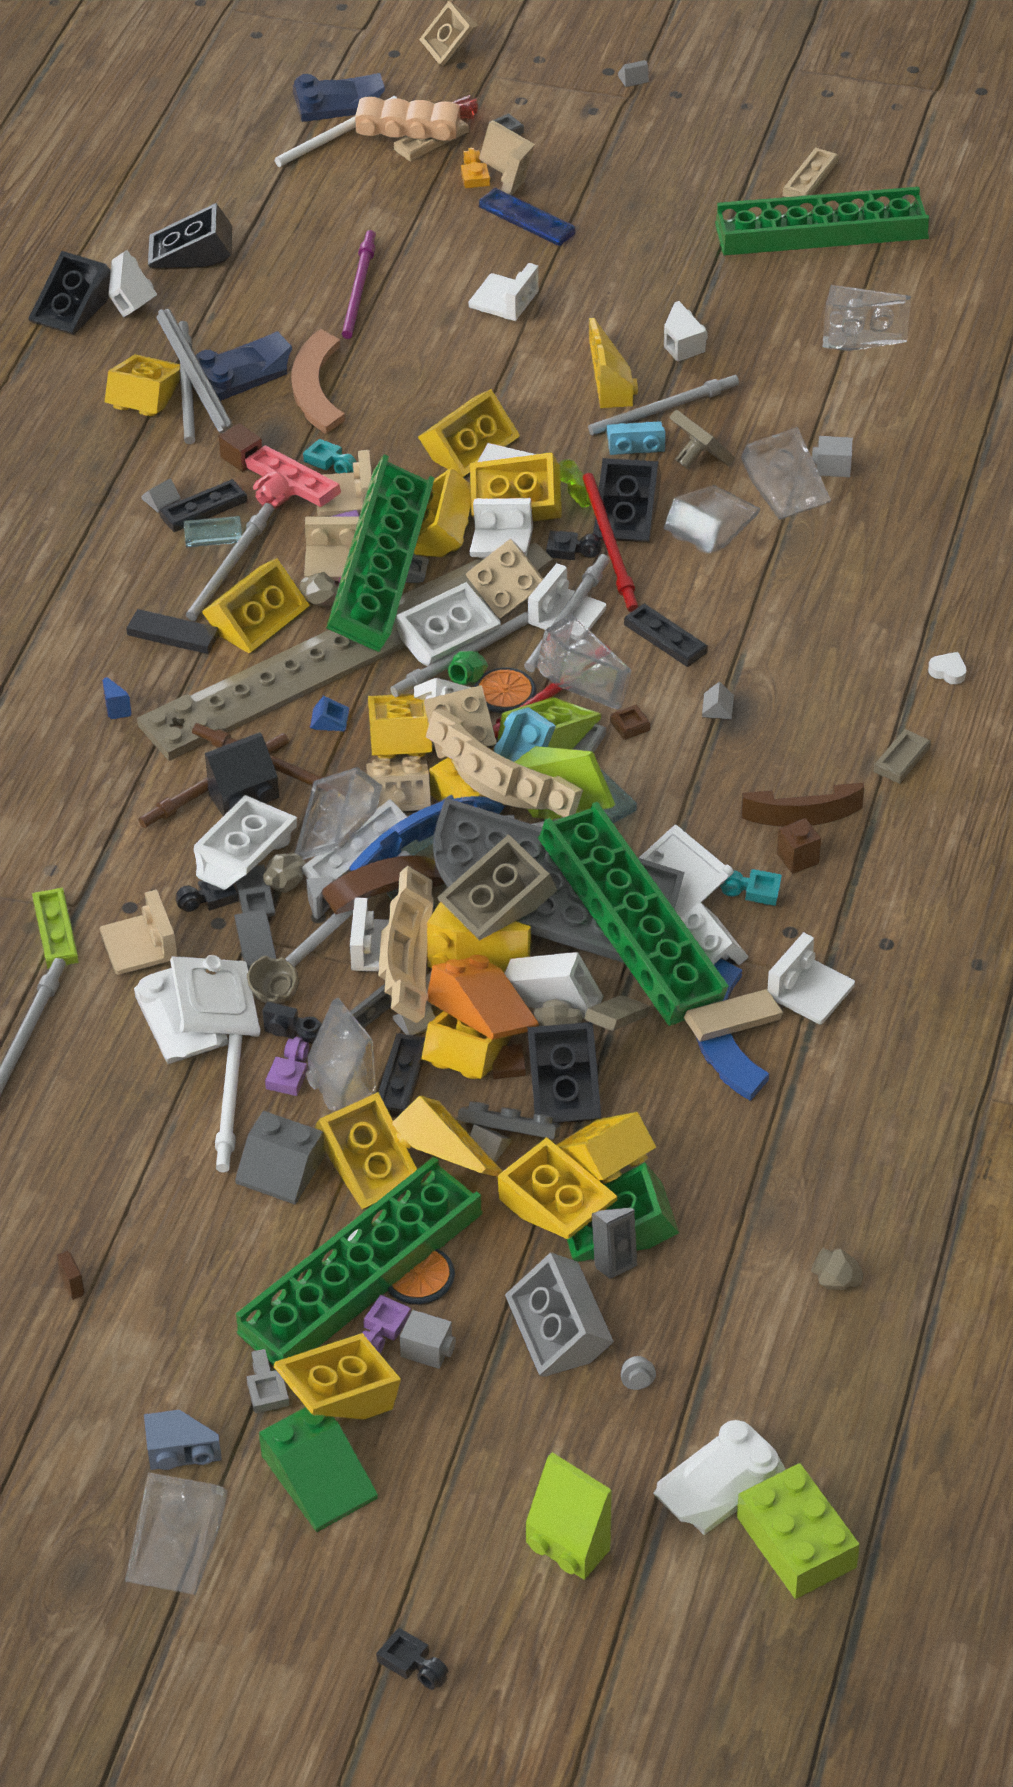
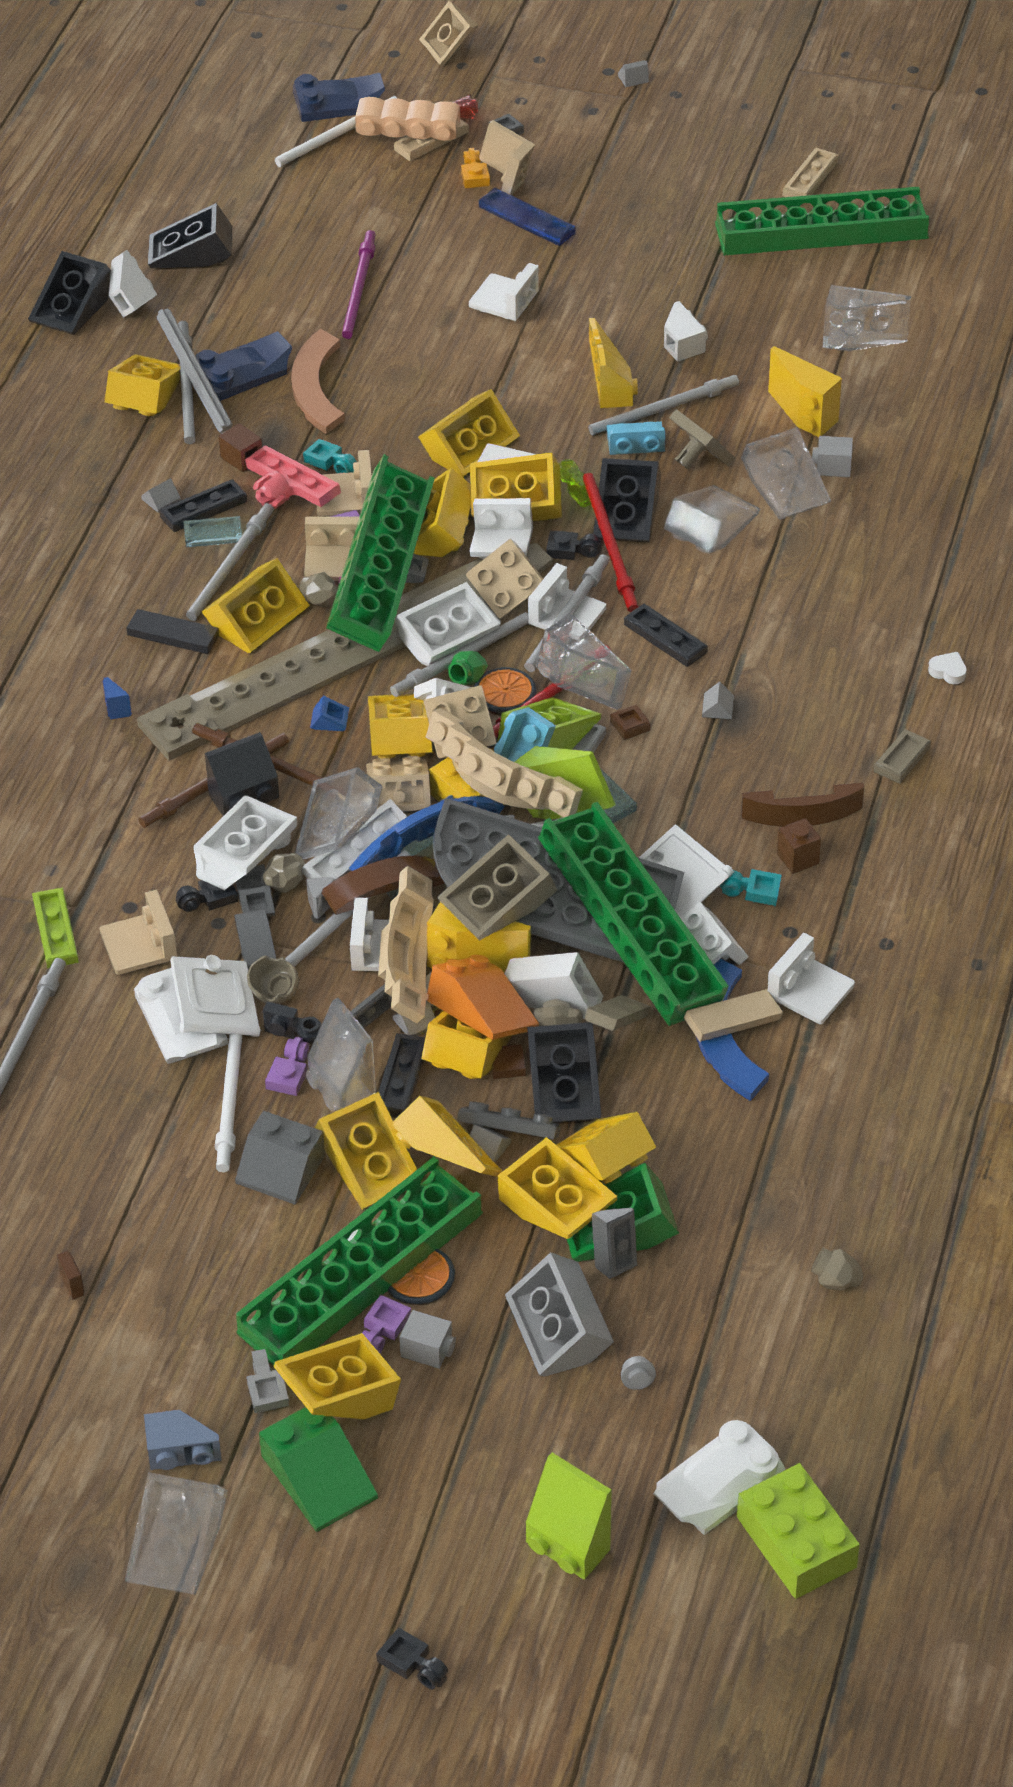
(804, 392): none -> yellow slope

